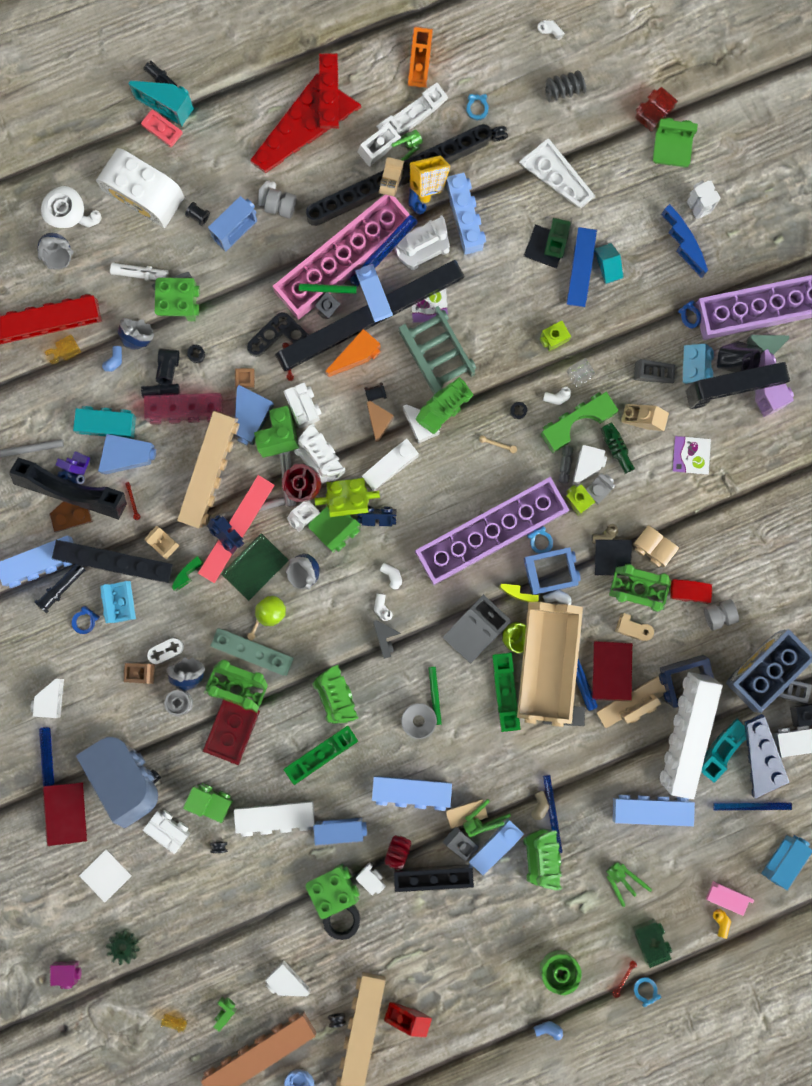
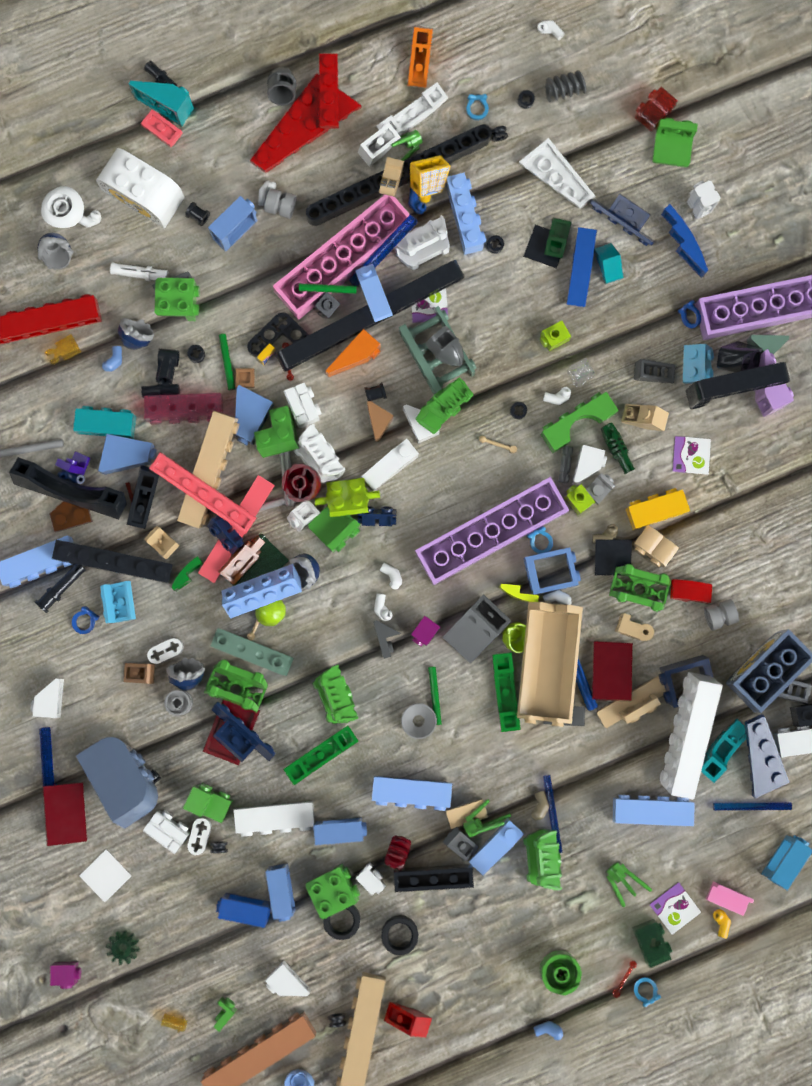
(142, 497): none -> black slope
(195, 835): none -> white beam
(203, 493): none -> coral tile
(227, 362): none -> green bar
(238, 737): none -> dark blue bracket
(242, 560): none -> hinge
(244, 910): none -> blue window
(261, 591): none -> light blue brick
(266, 354): none -> yellow tile
(280, 892): none -> medium blue window
(281, 86): none -> dark grey helmet
(414, 938): none -> black tyre
(424, 631): none -> magenta brick
(446, 347): none -> dark grey helmet
(492, 239): none -> black bush
(526, 93): none -> black bush
(628, 215): none -> dark blue bracket
(657, 508): none -> yellow brick
(675, 908): none -> sticker

